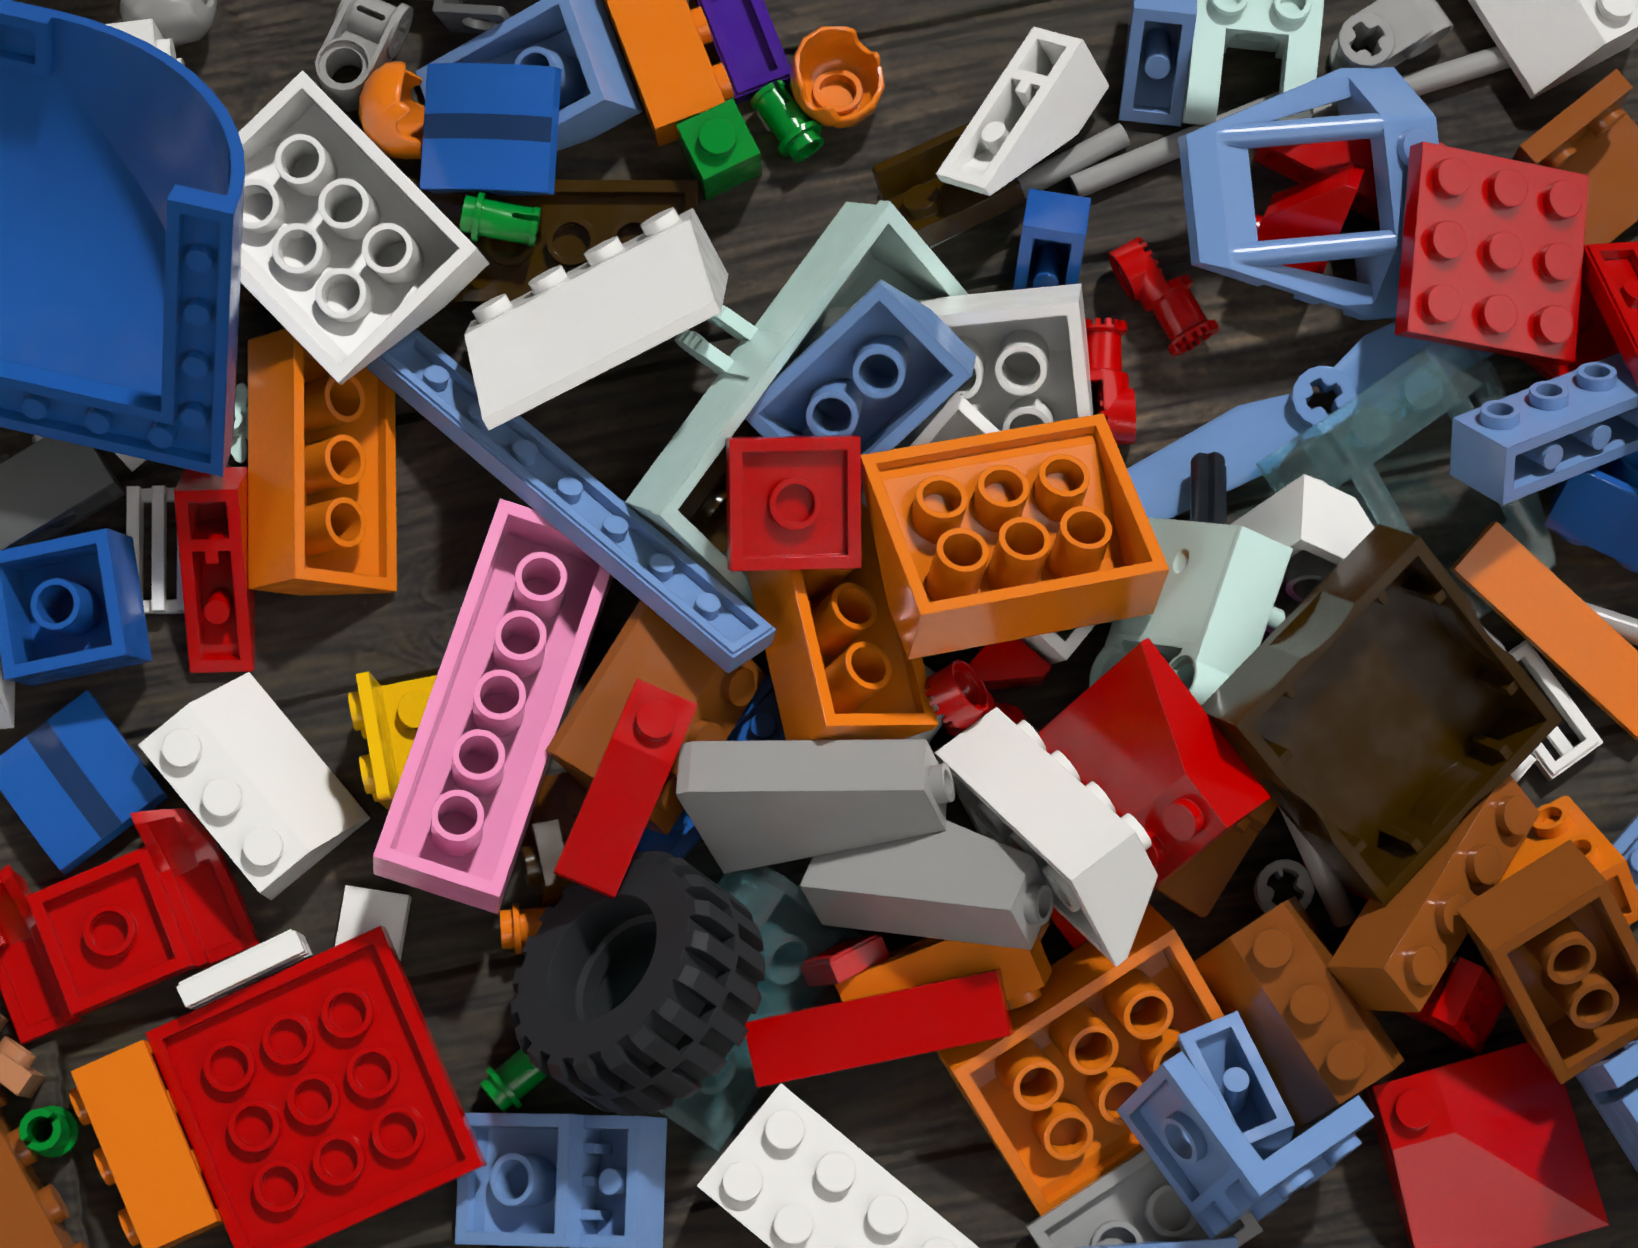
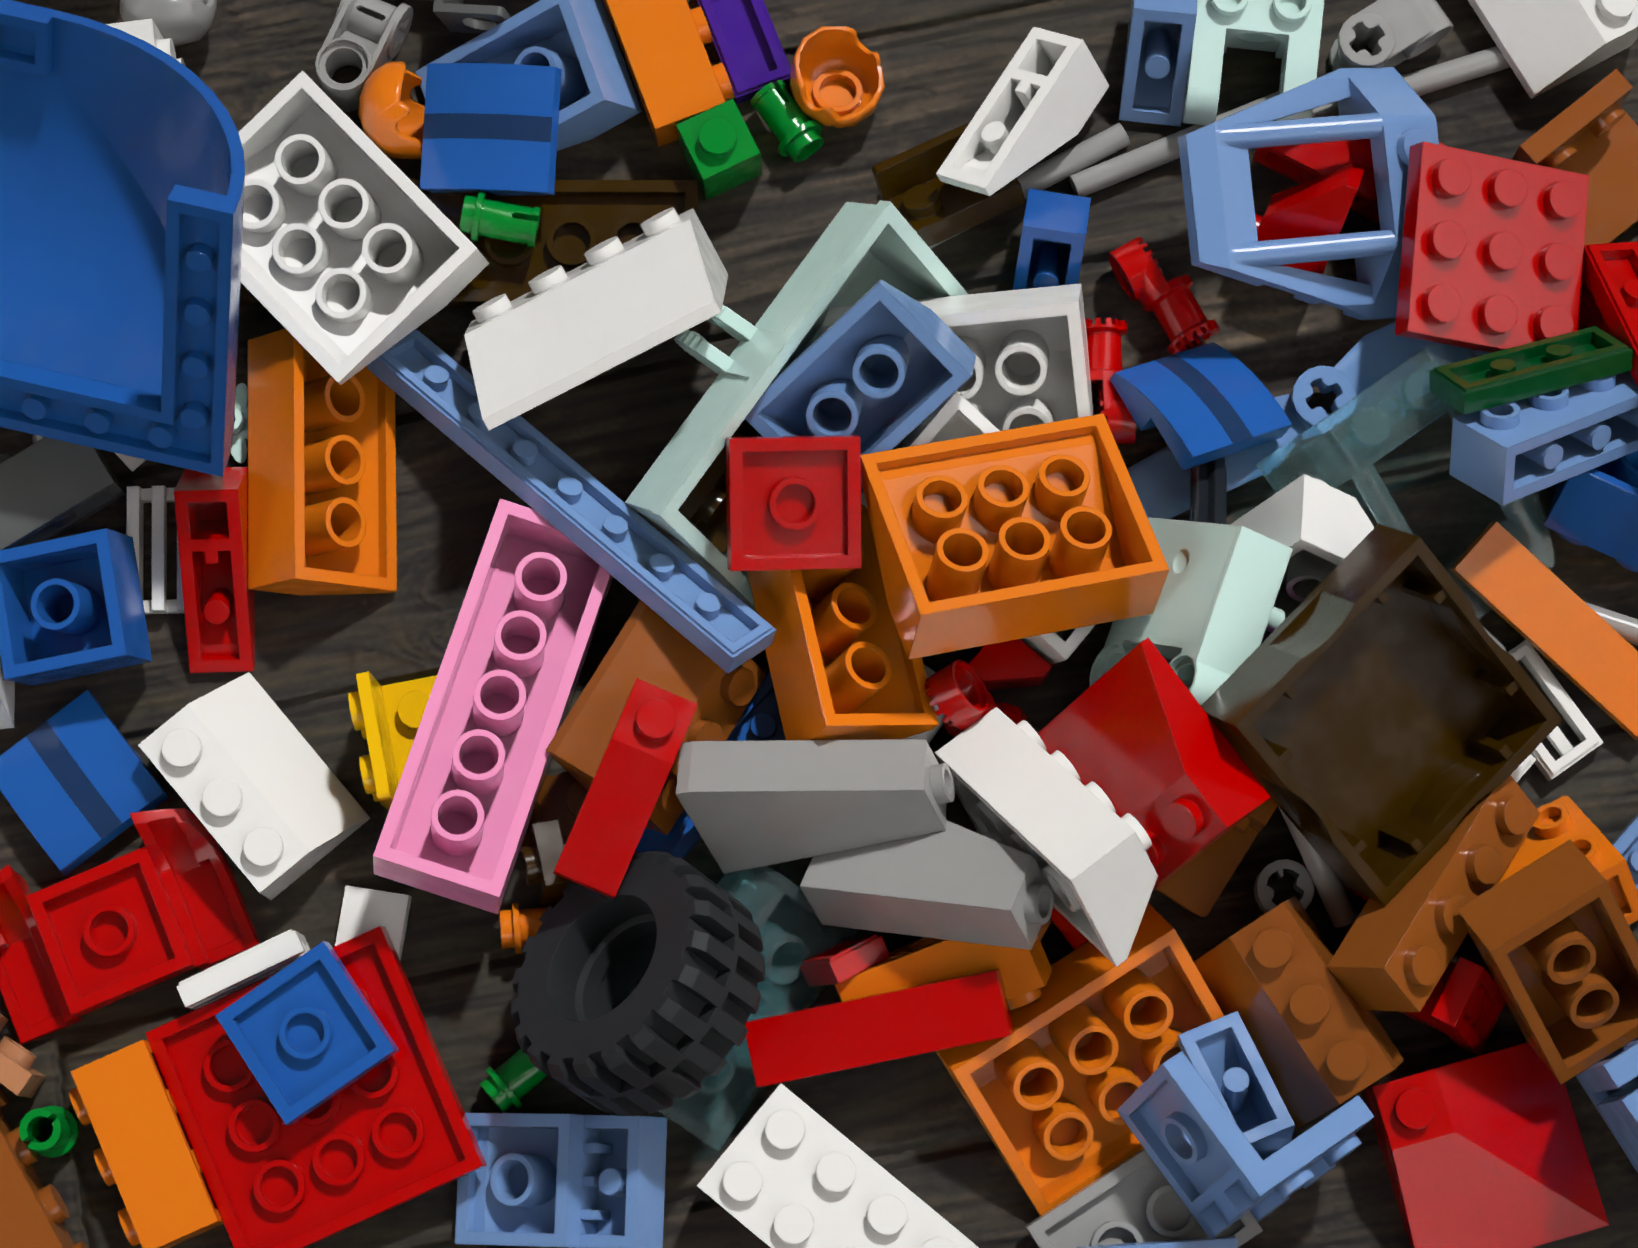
(307, 1033): none -> blue plate
(1201, 404): none -> blue slope
(1530, 370): none -> dark green tile

